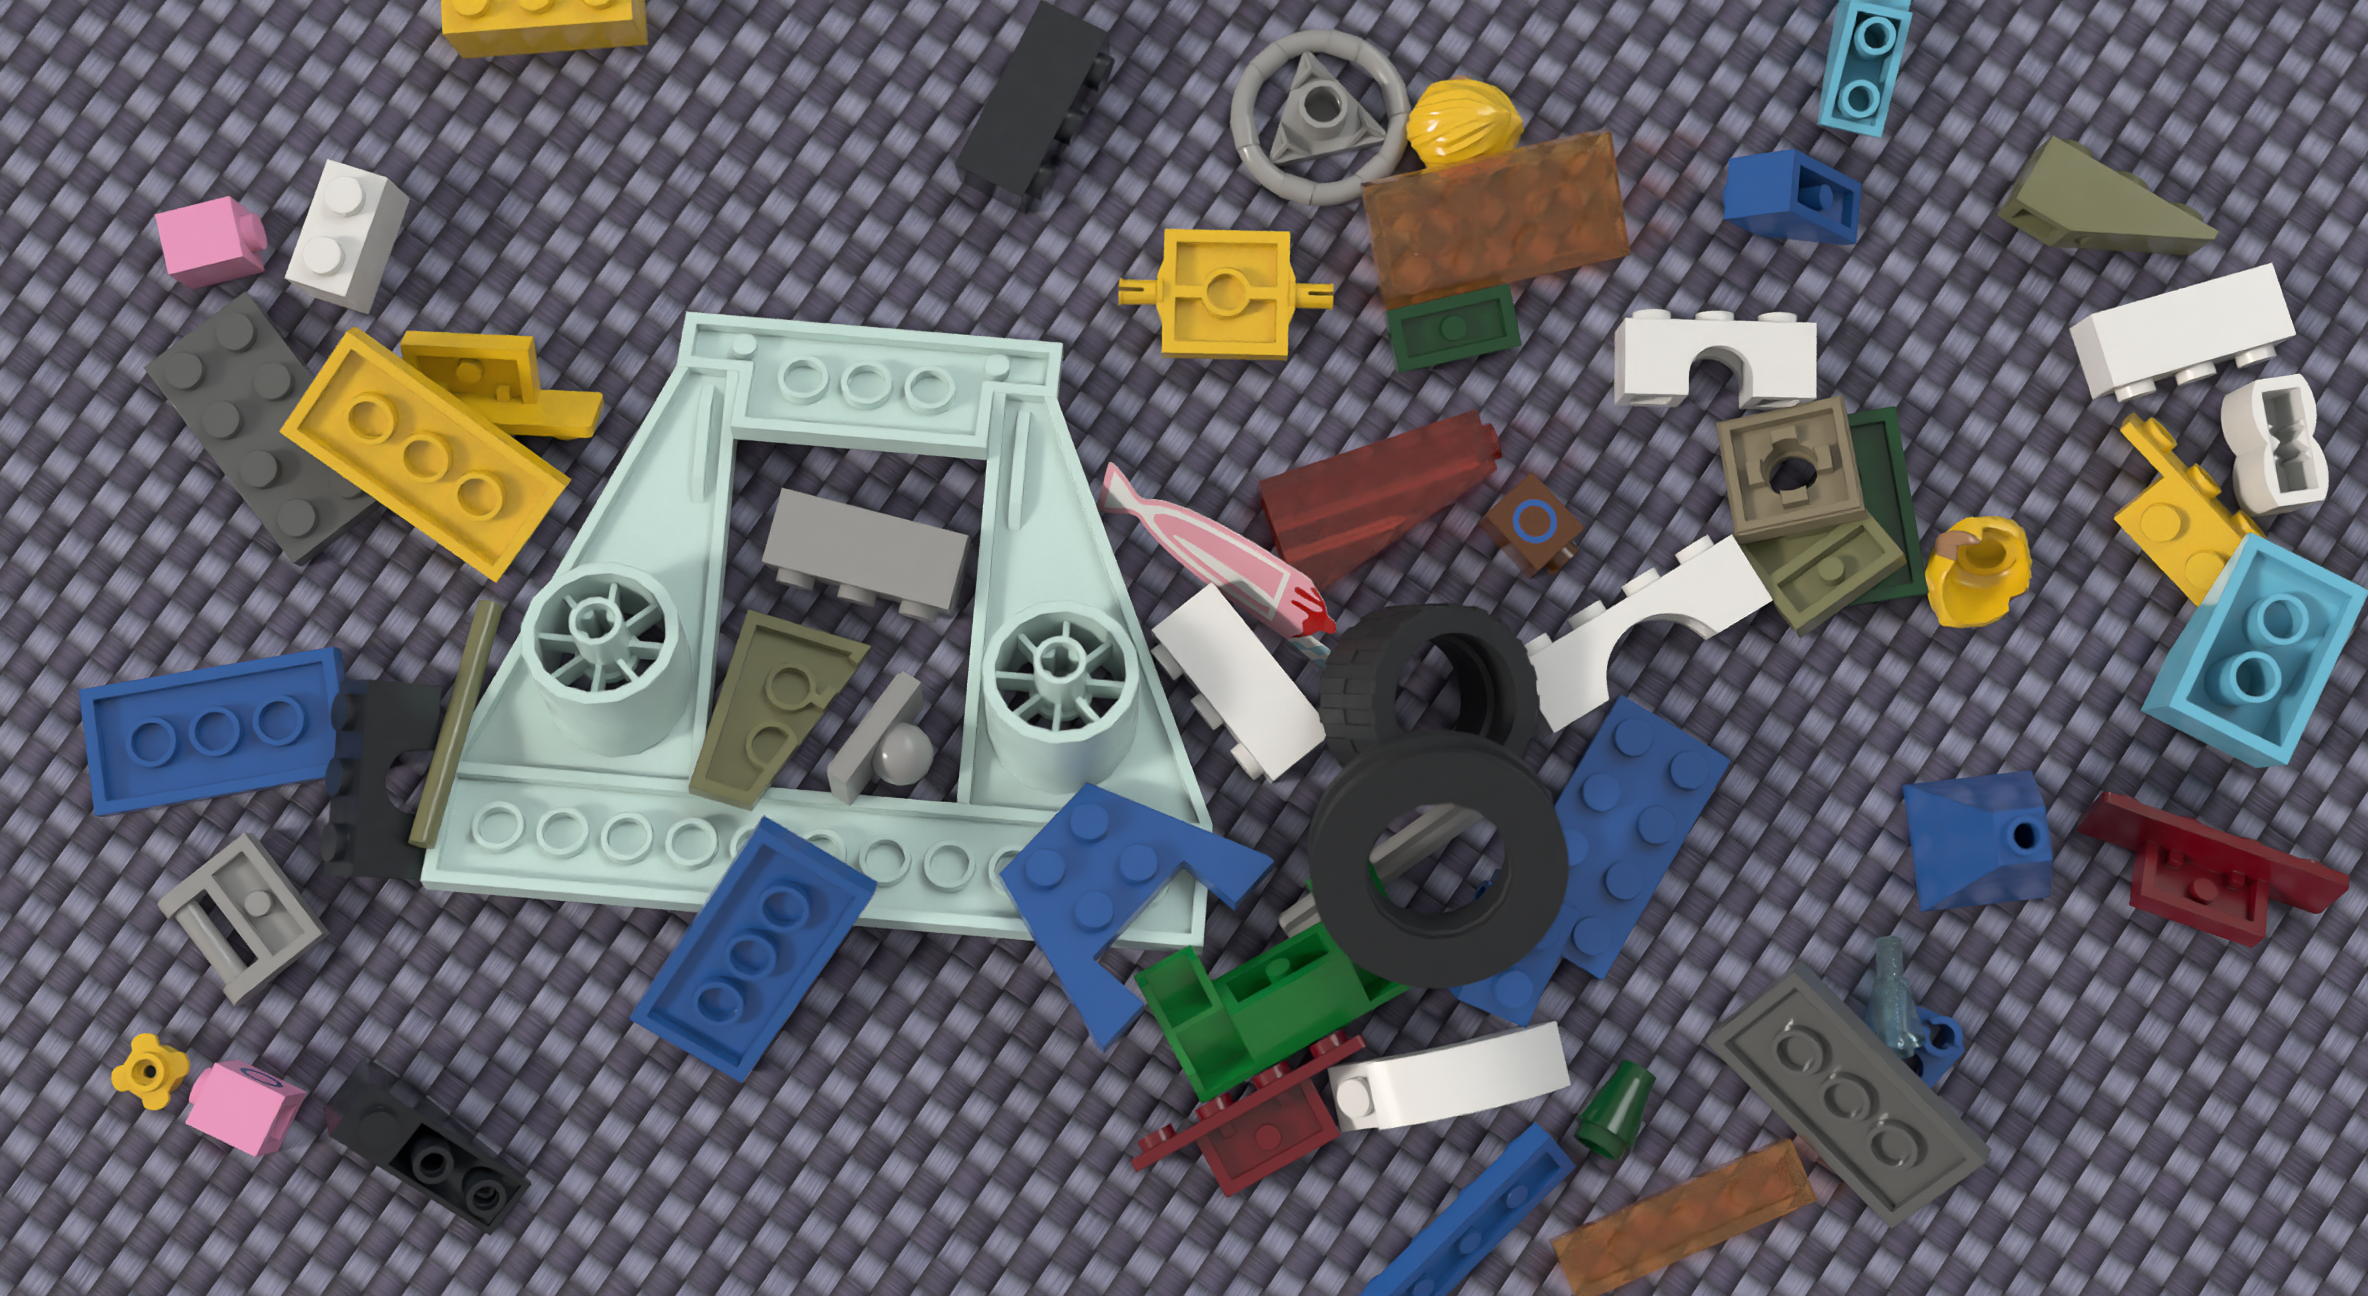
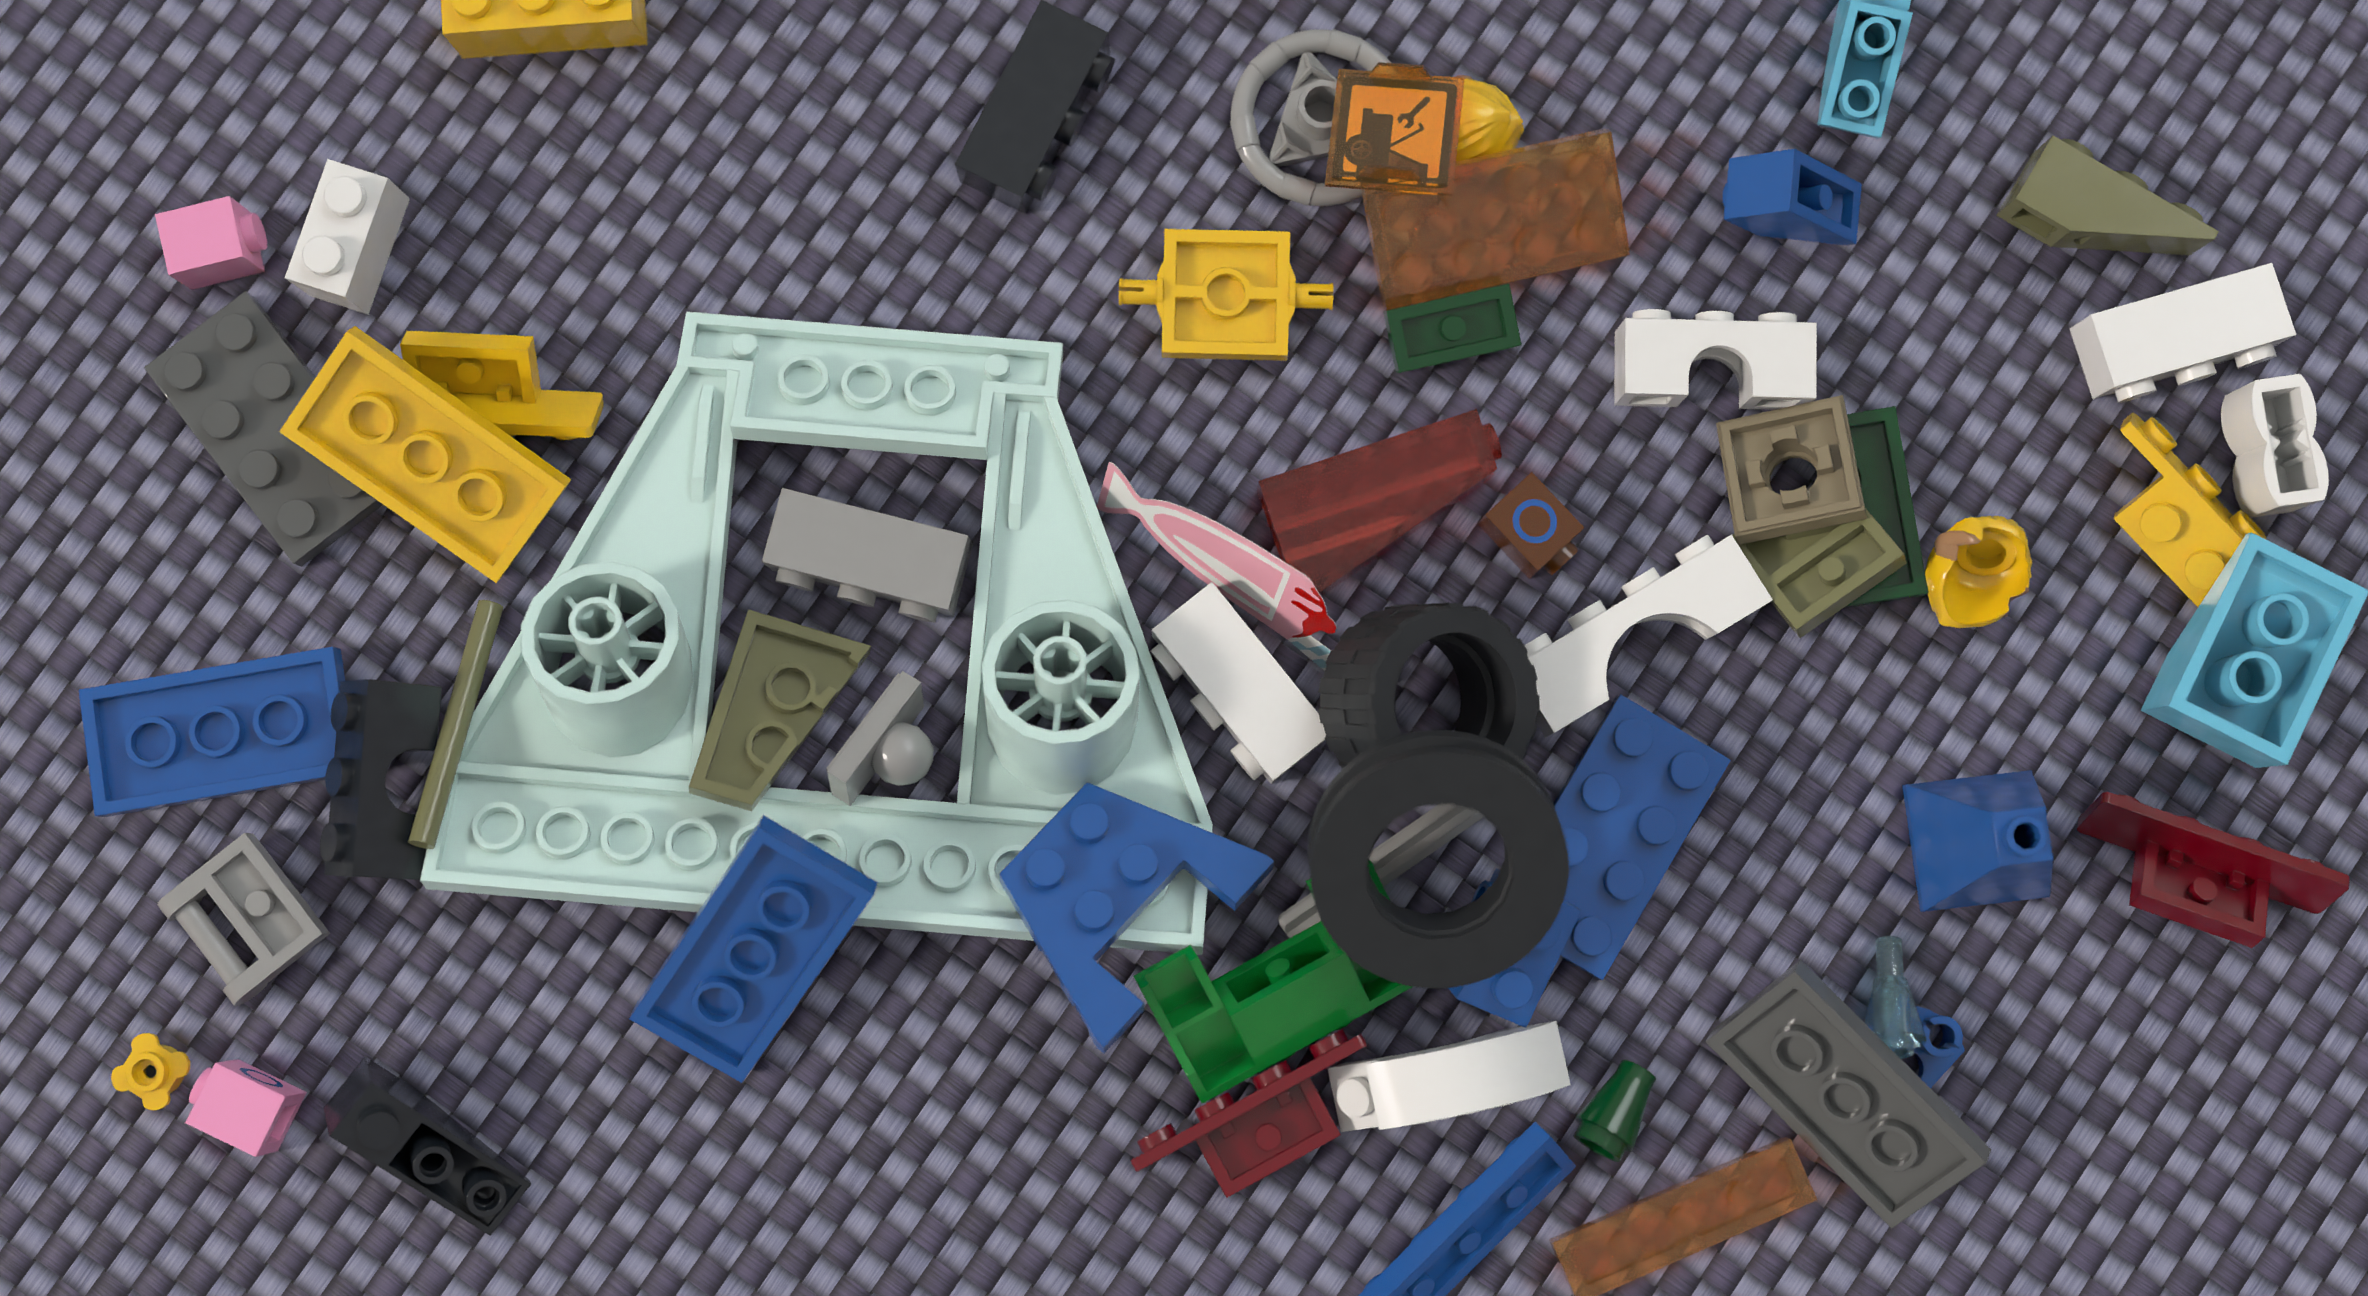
(1395, 130): none -> clear orange piece

